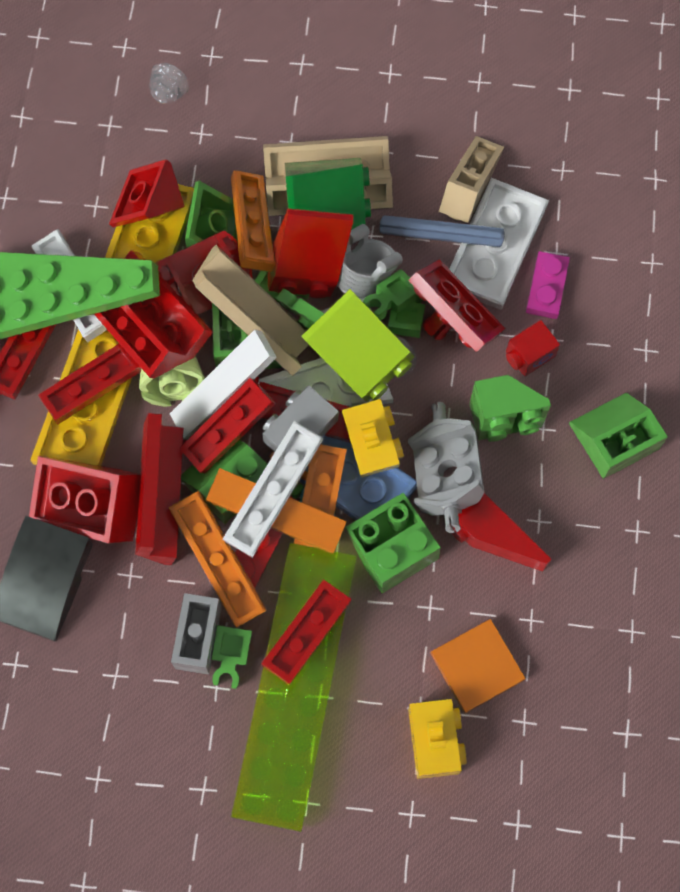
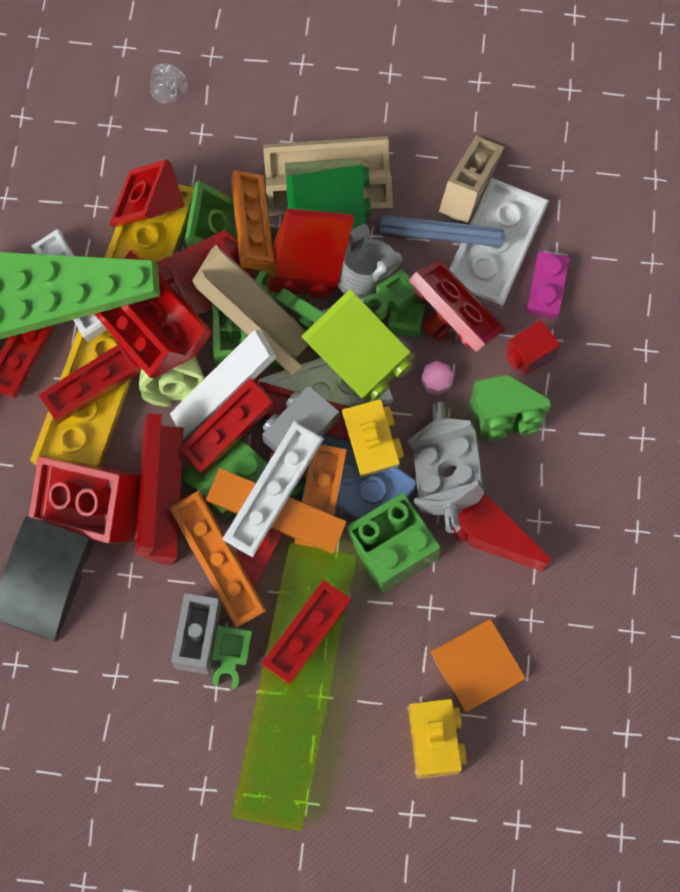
(437, 378): none -> bright pink tile
(618, 434): bright green slope -> none

